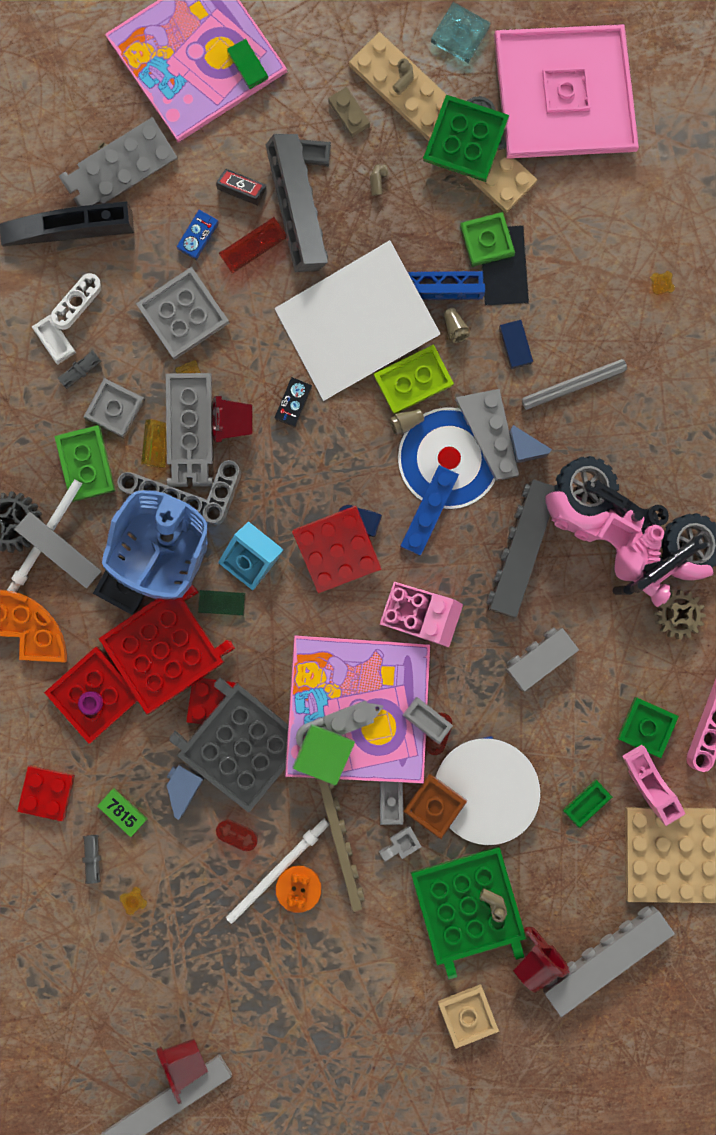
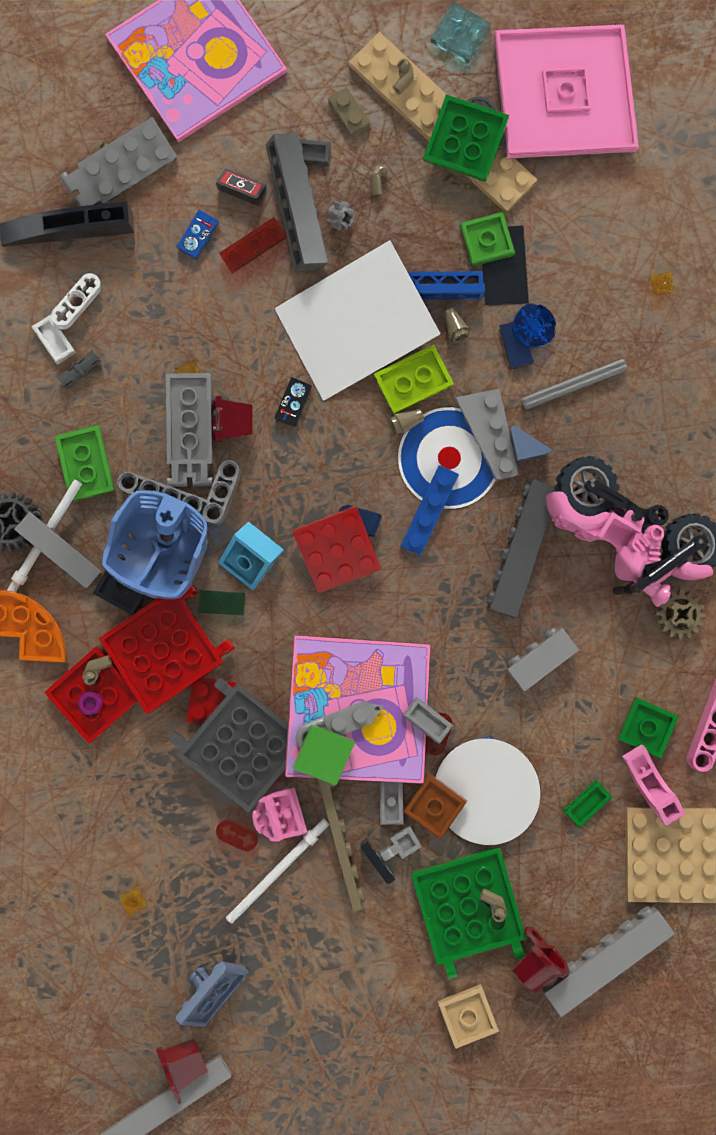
(45, 793): red plate -> none
(91, 859): dark grey pin -> none
(94, 667): none -> dark tan arm
(114, 408): light grey tile -> none
(122, 812): bright green tile -> none
(154, 444): clear yellow plate -> none
(182, 313): light grey plate -> none
(182, 787): sand blue slope -> none
(210, 993): none -> sand blue plate
(247, 64): green tile -> none
(279, 815): none -> bright pink slope
(296, 900): orange plate -> none
(340, 215): none -> light grey gear
(377, 861): none -> black tile
(421, 614): bright pink slope -> none
(534, 325): none -> clear blue tile

